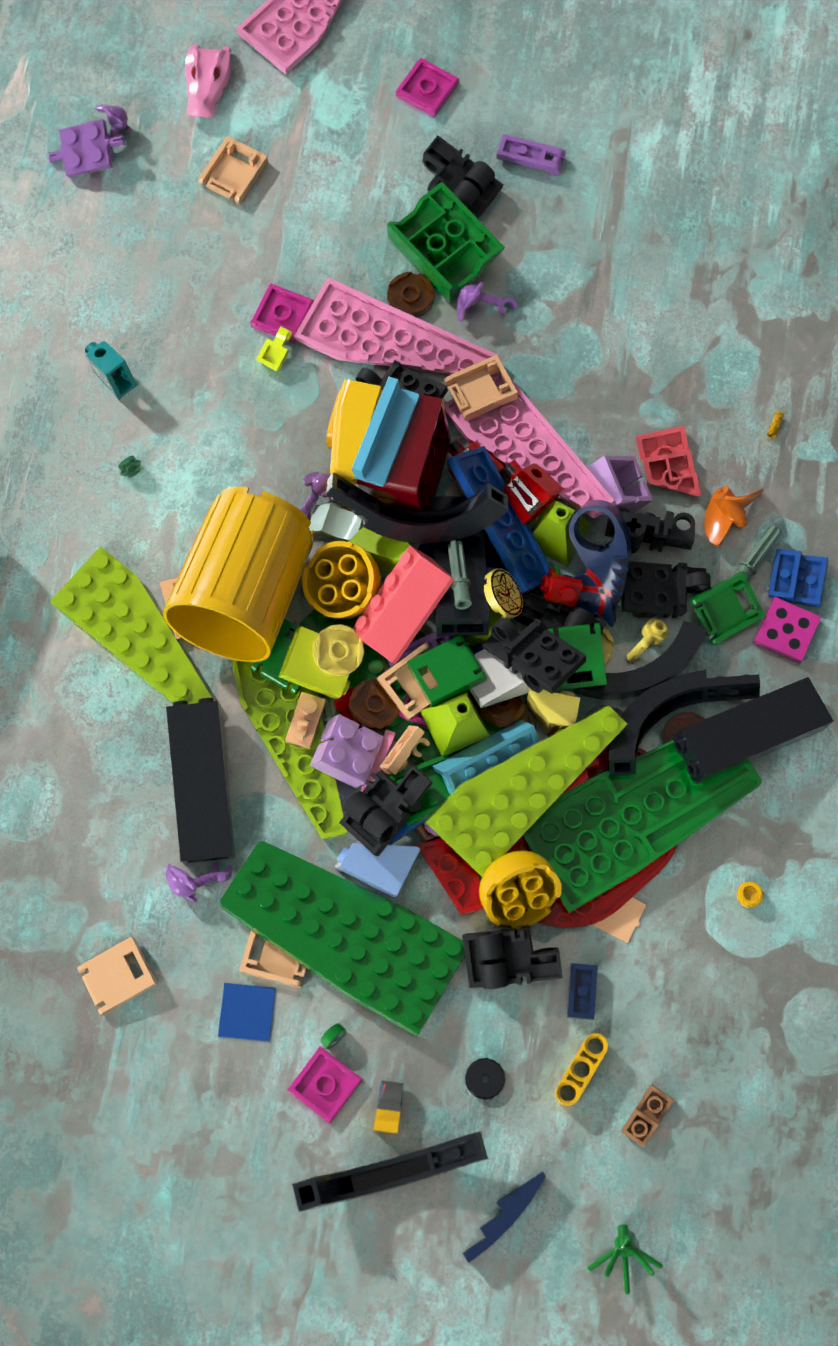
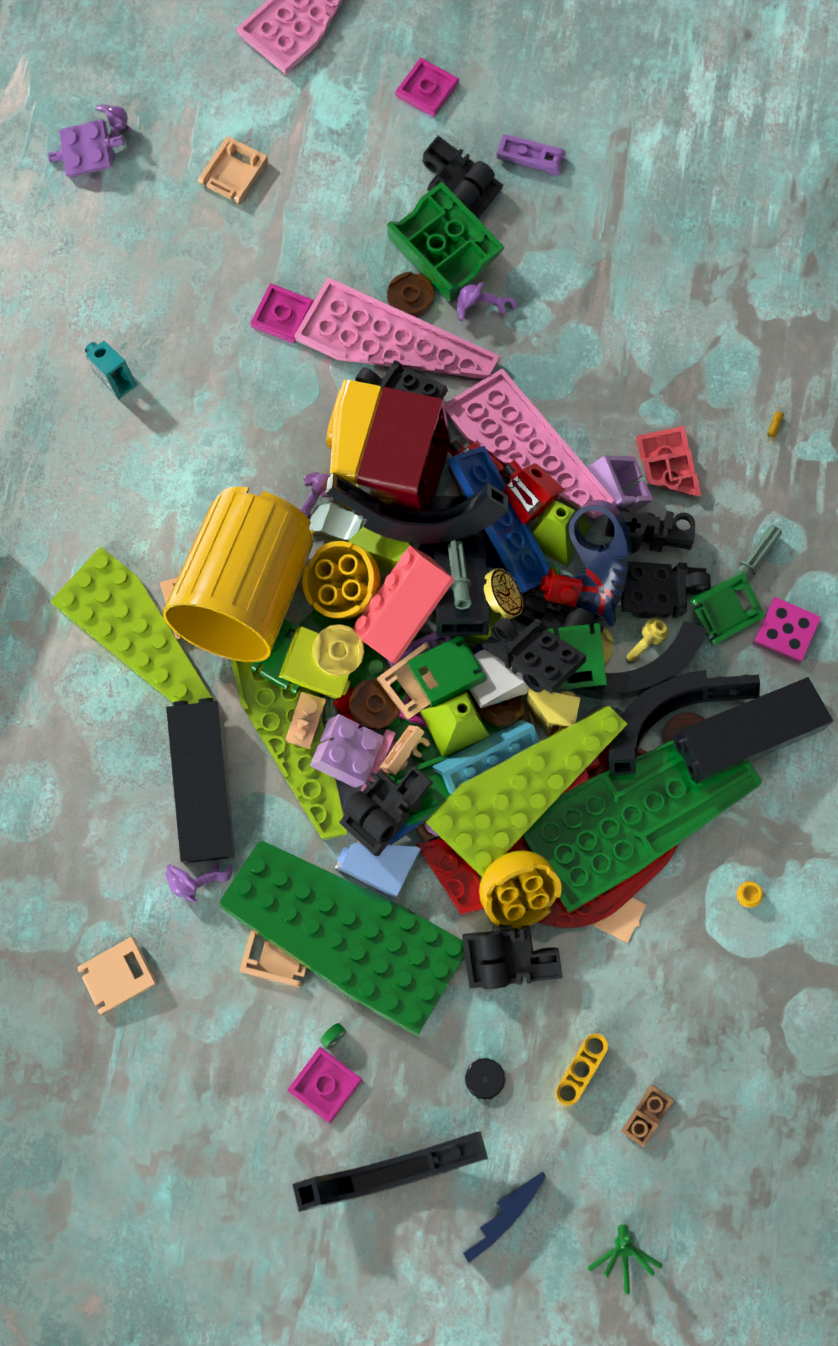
(129, 467): clear green plate -> none
(206, 77): bright pink animal -> none
(246, 1012): blue piece -> none
(273, 352): neon yellow plate -> none
(385, 433): medium azure panel -> none
(389, 1107): leg -> none
(476, 391): light nougat container -> none
(582, 991): dark blue plate -> none
(725, 510): orange piece -> none
(798, 578): blue slope -> none

